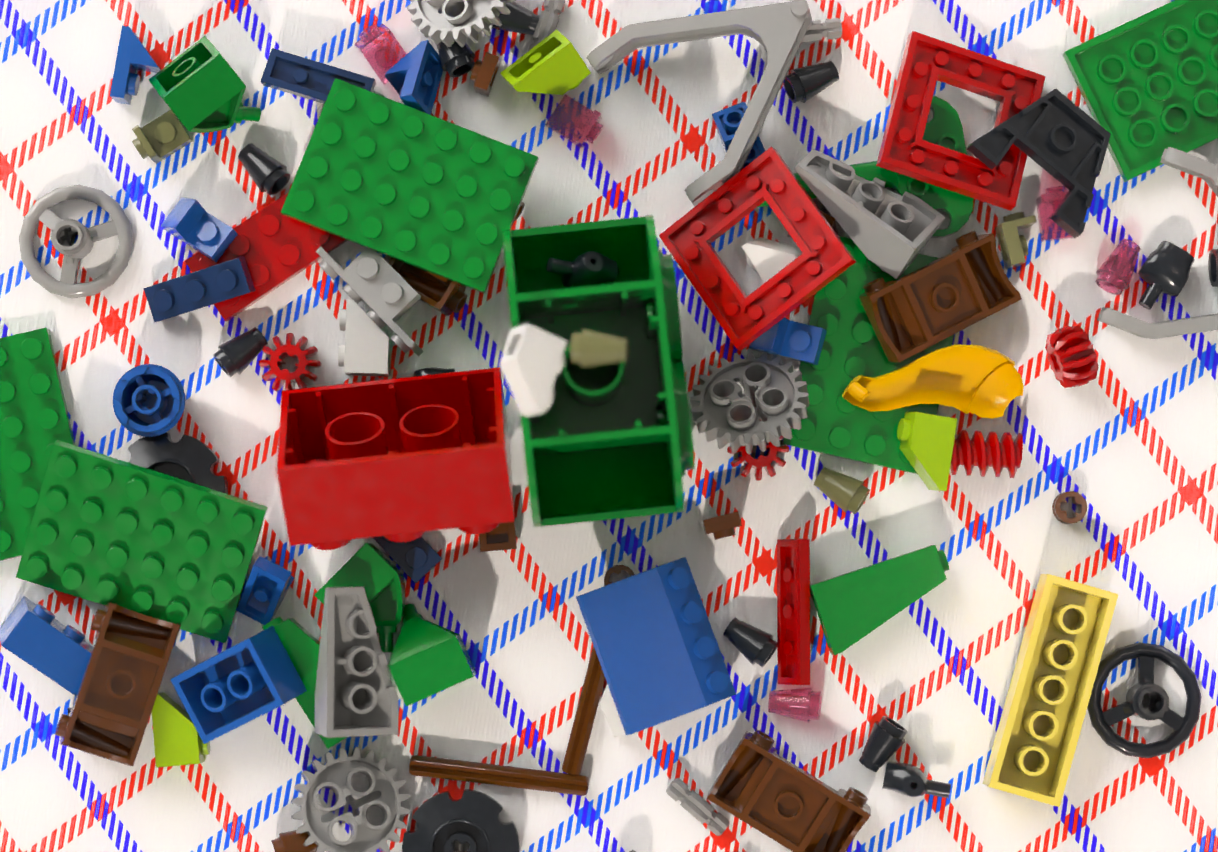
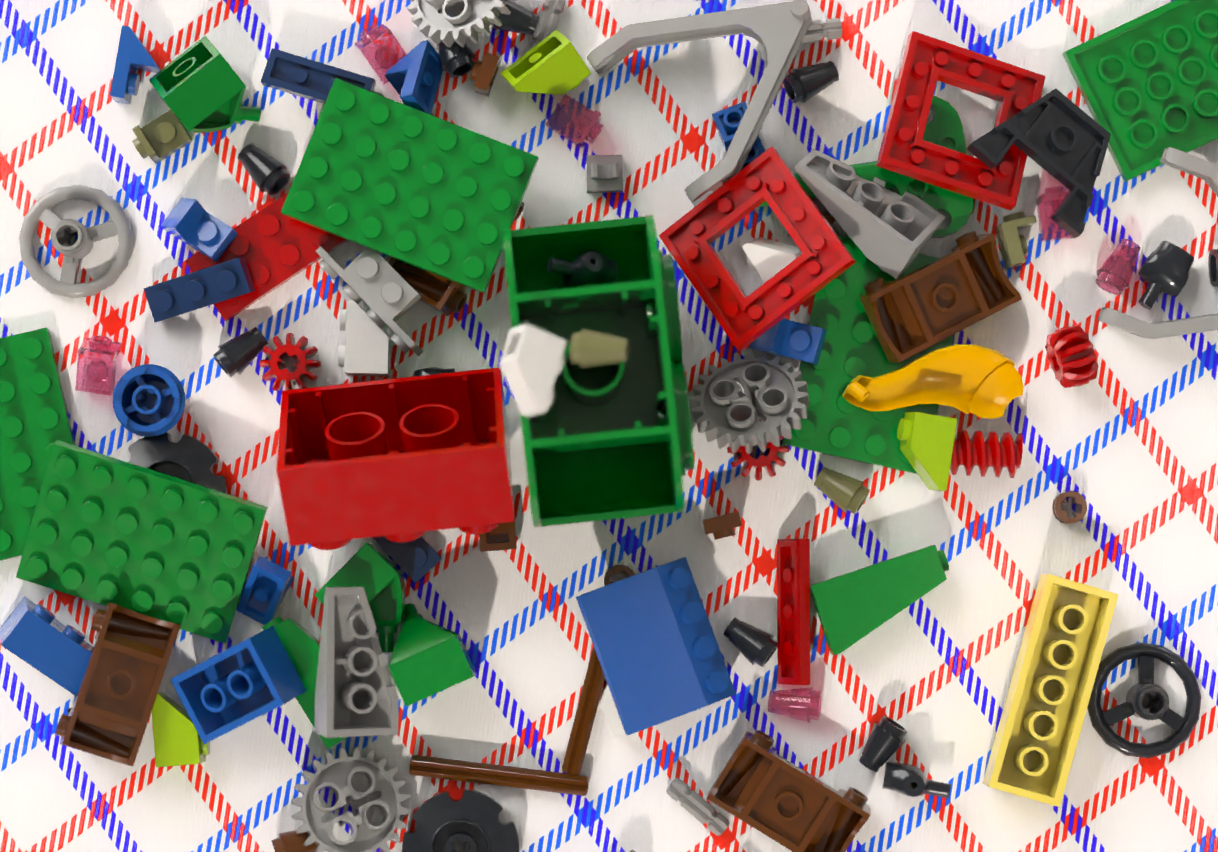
(97, 365): none -> clear pink bracket
(604, 173): none -> light grey tile

